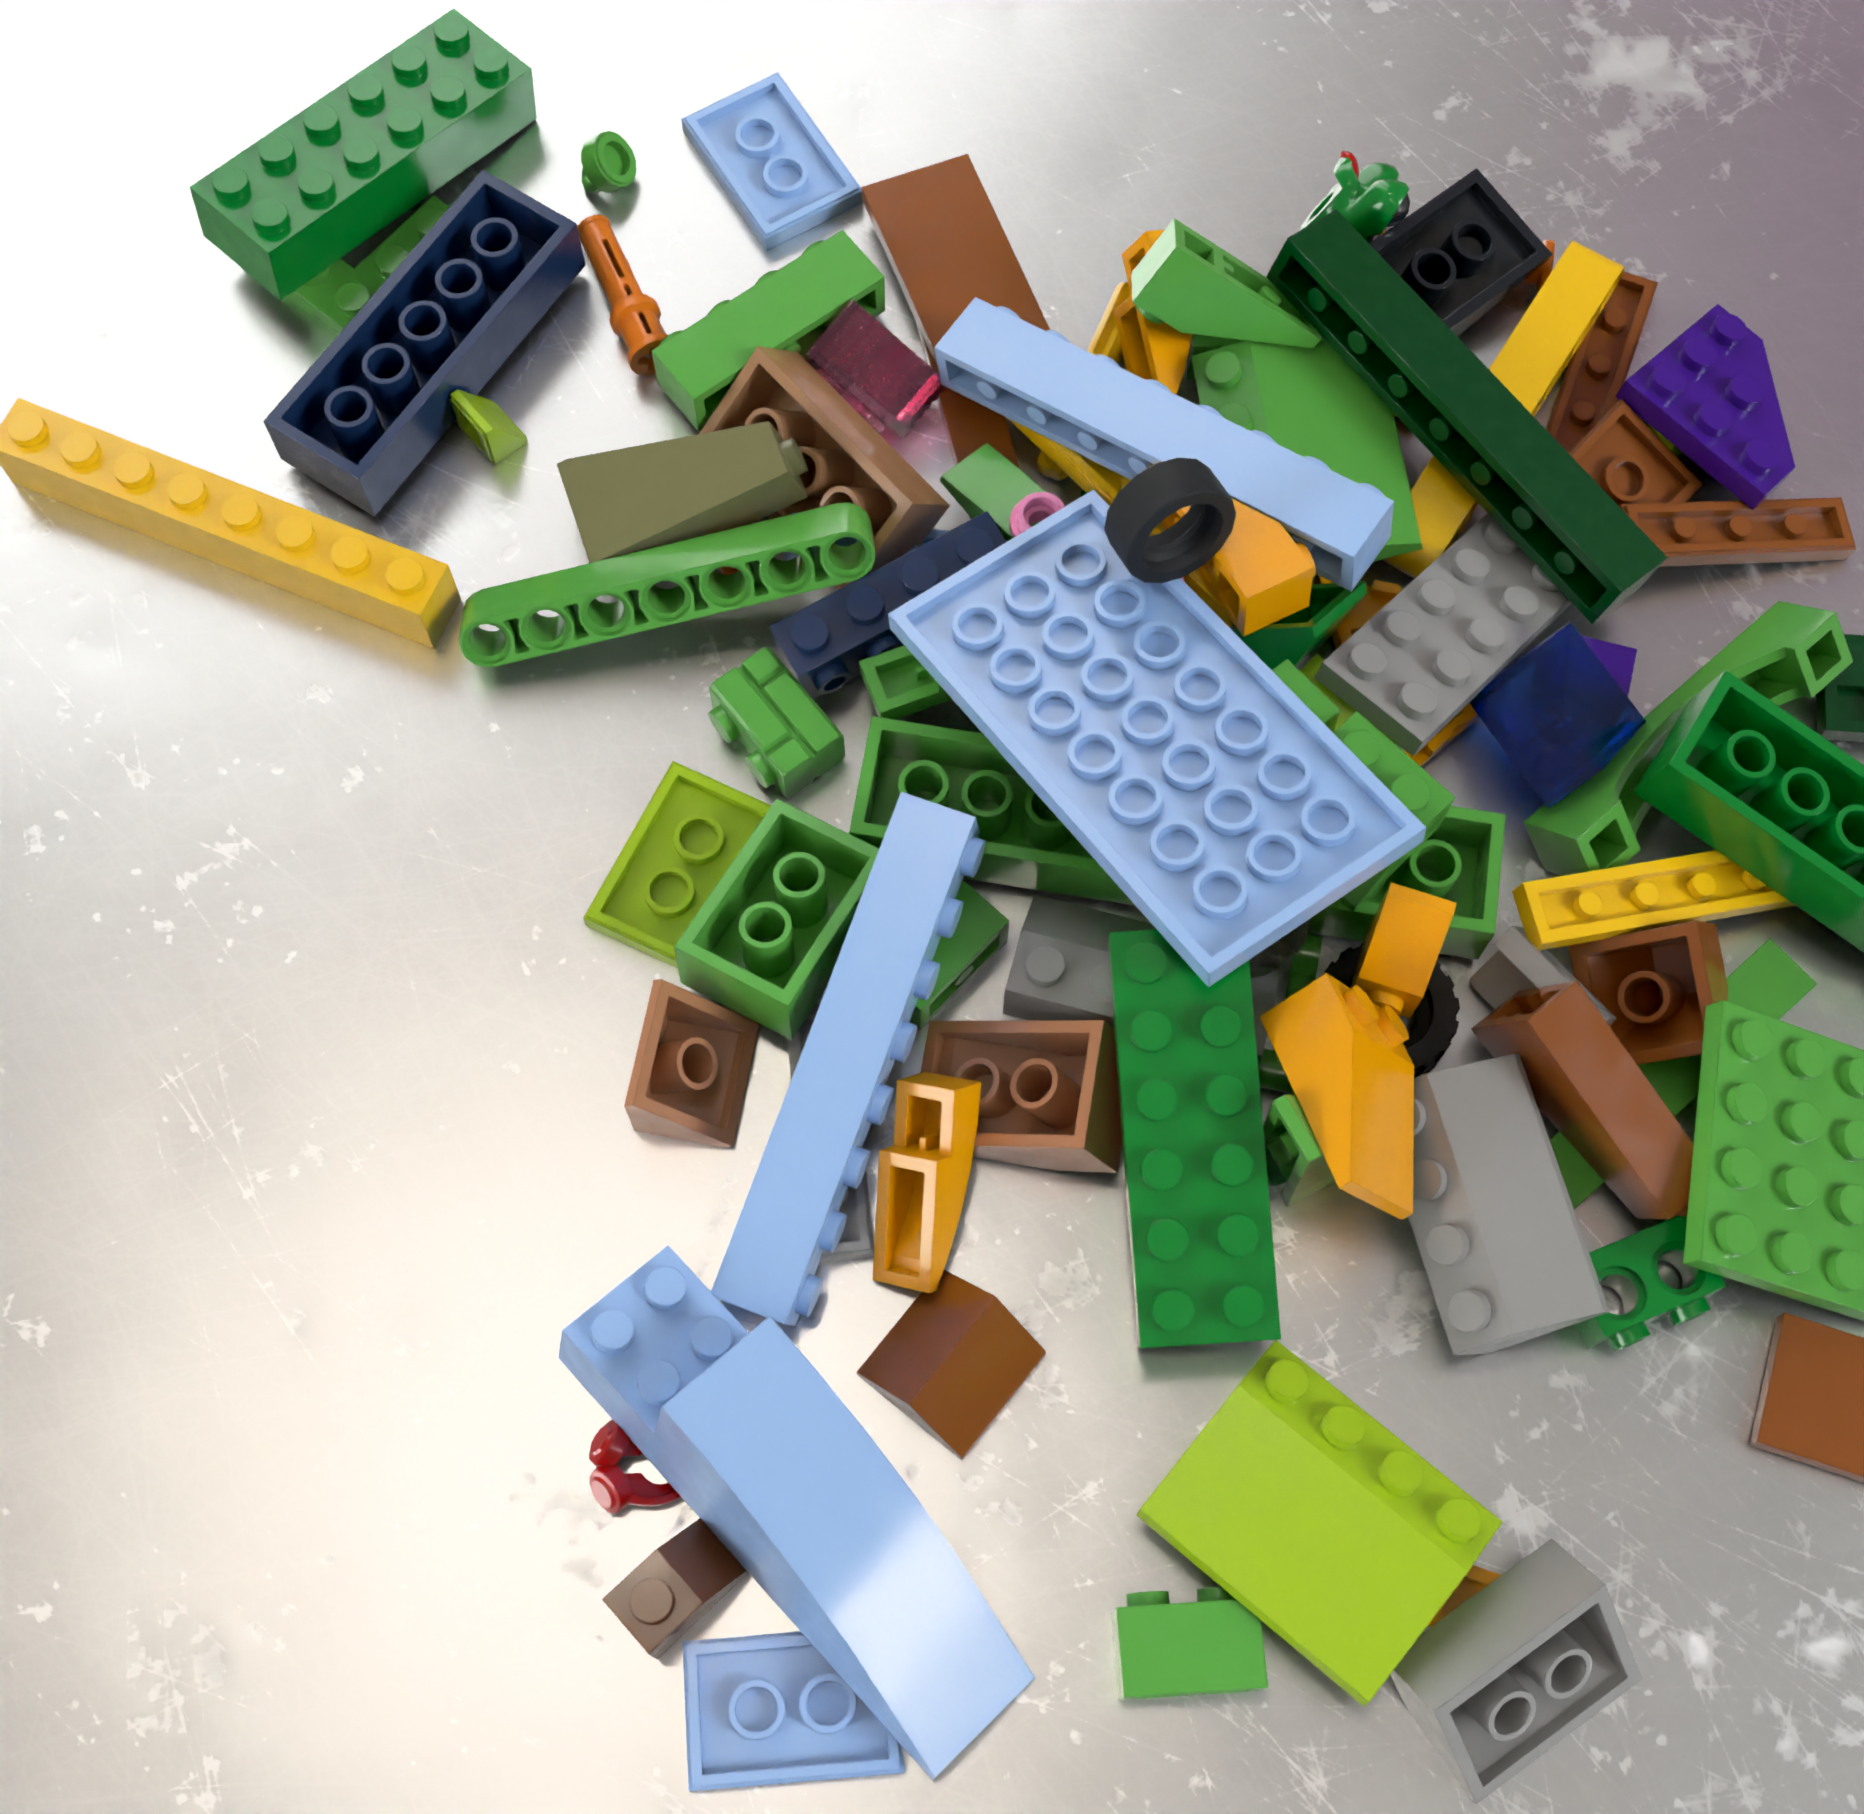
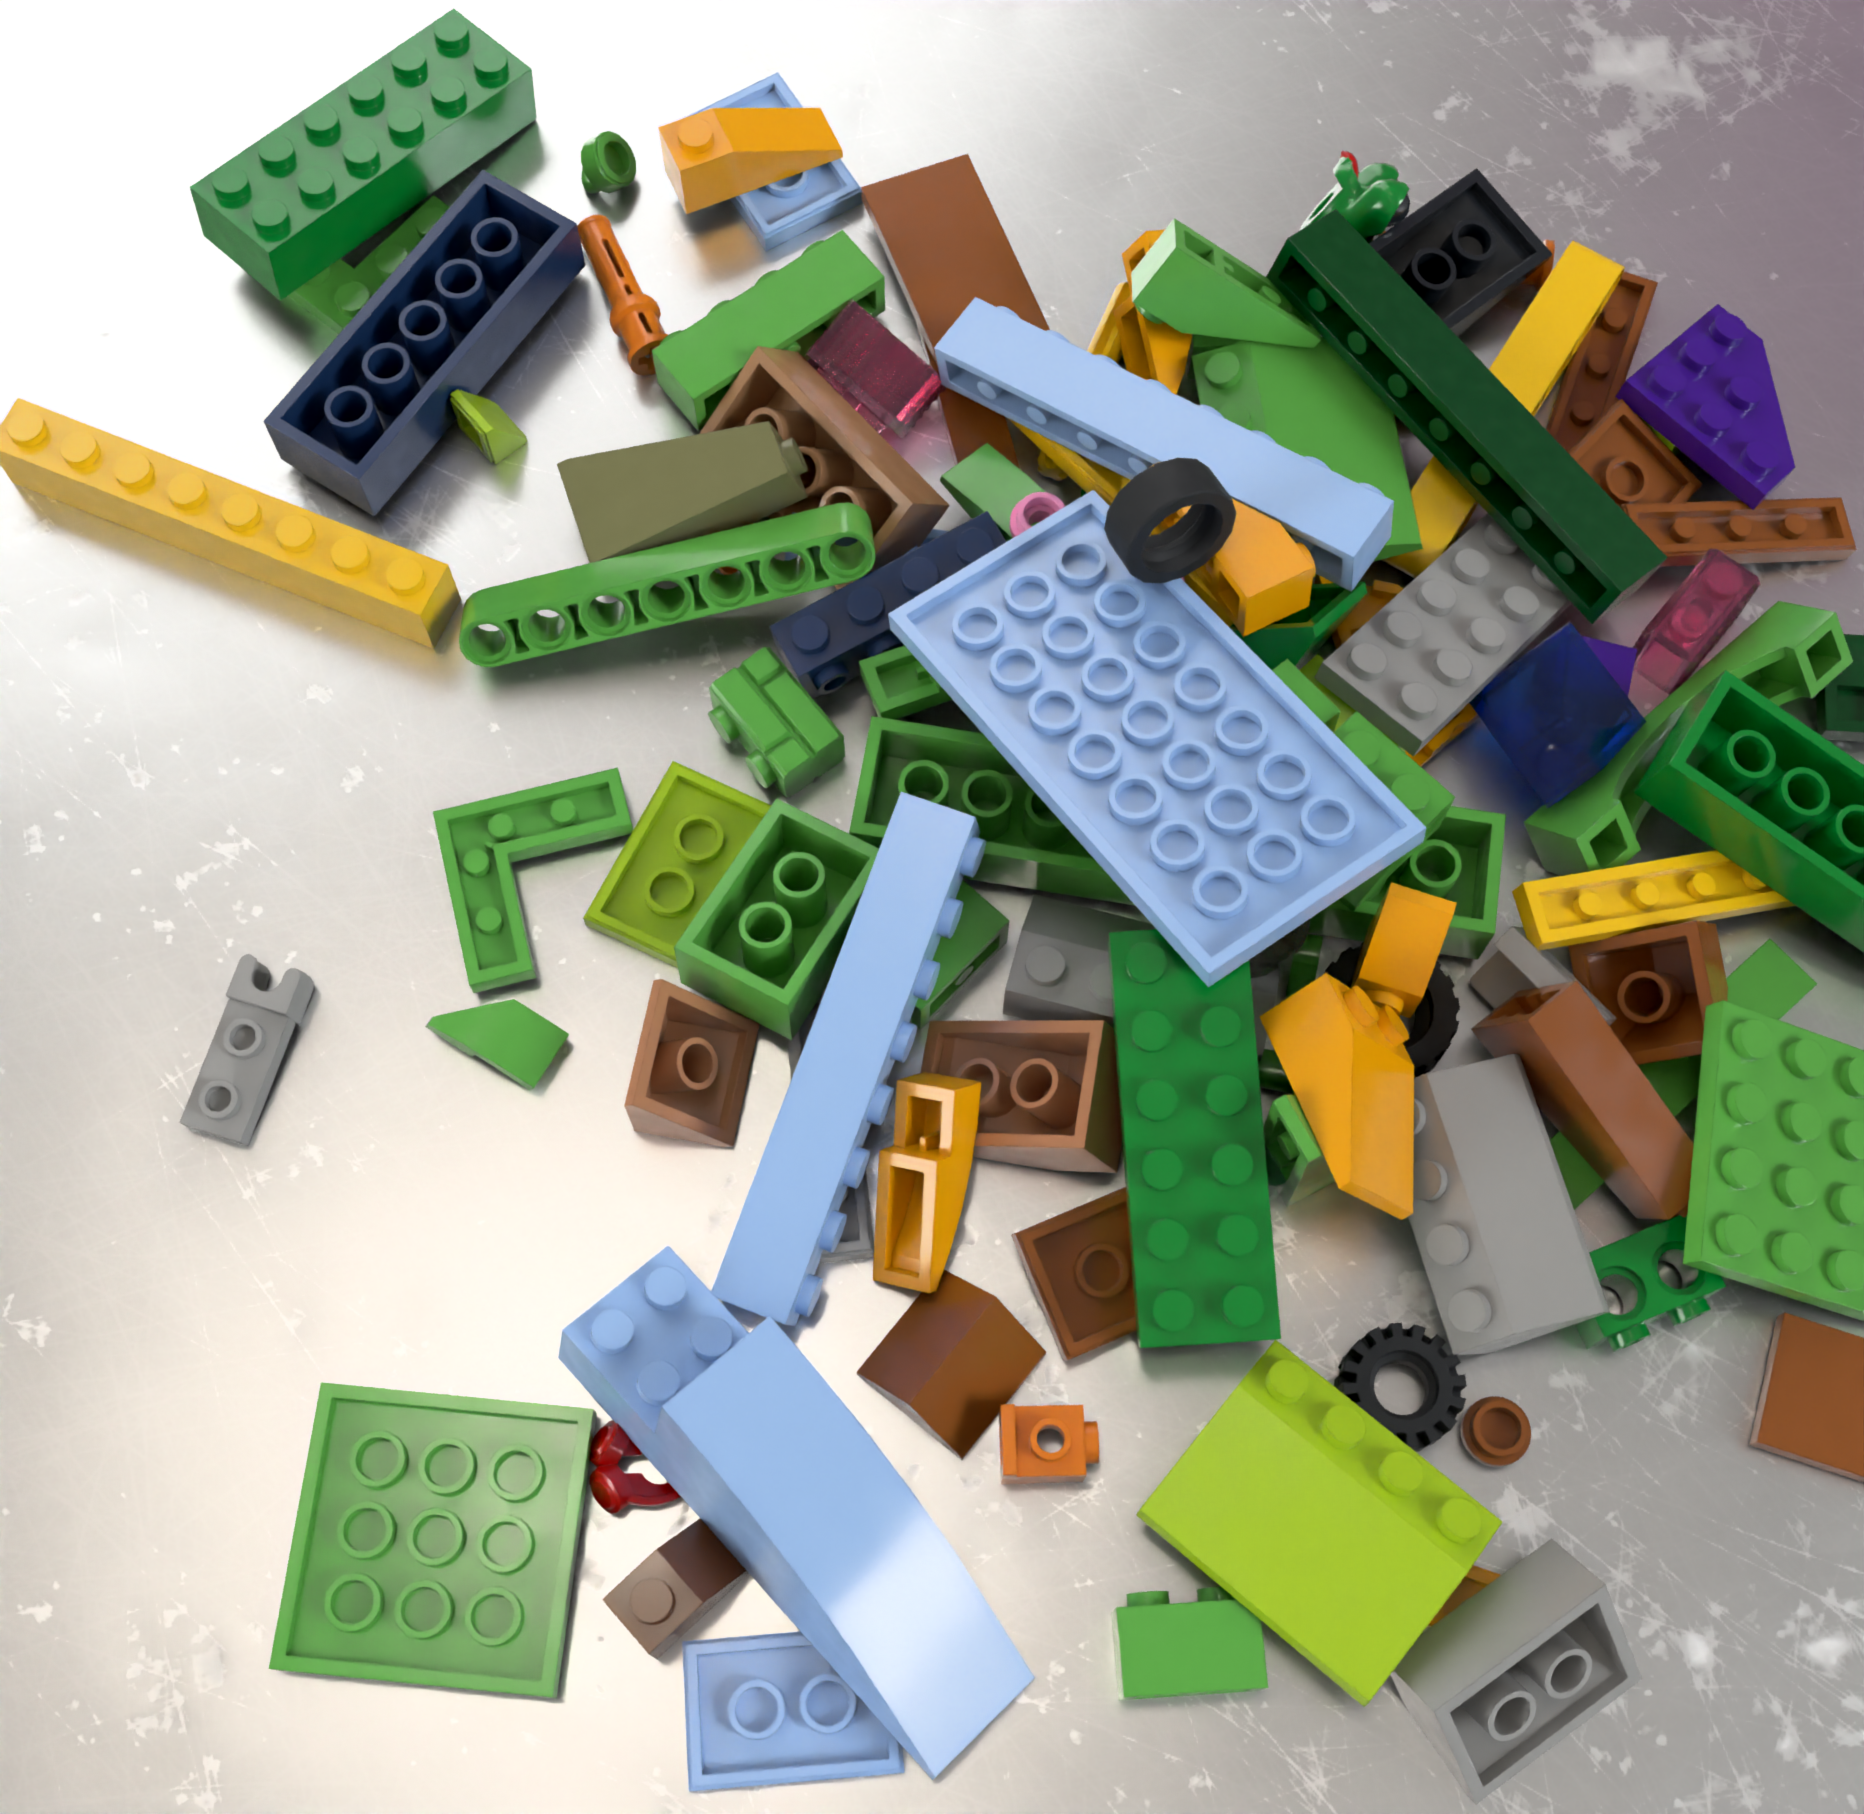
(246, 1051): none -> light grey plate
(435, 1540): none -> bright green plate
(489, 834): none -> bright green plate
(505, 1037): none -> bright green slope
(741, 150): none -> light orange slope
(1027, 1463): none -> orange brick
(1082, 1273): none -> dark orange plate
(1423, 1355): none -> black tyre
(1495, 1431): none -> dark orange plate
(1693, 620): none -> clear pink brick

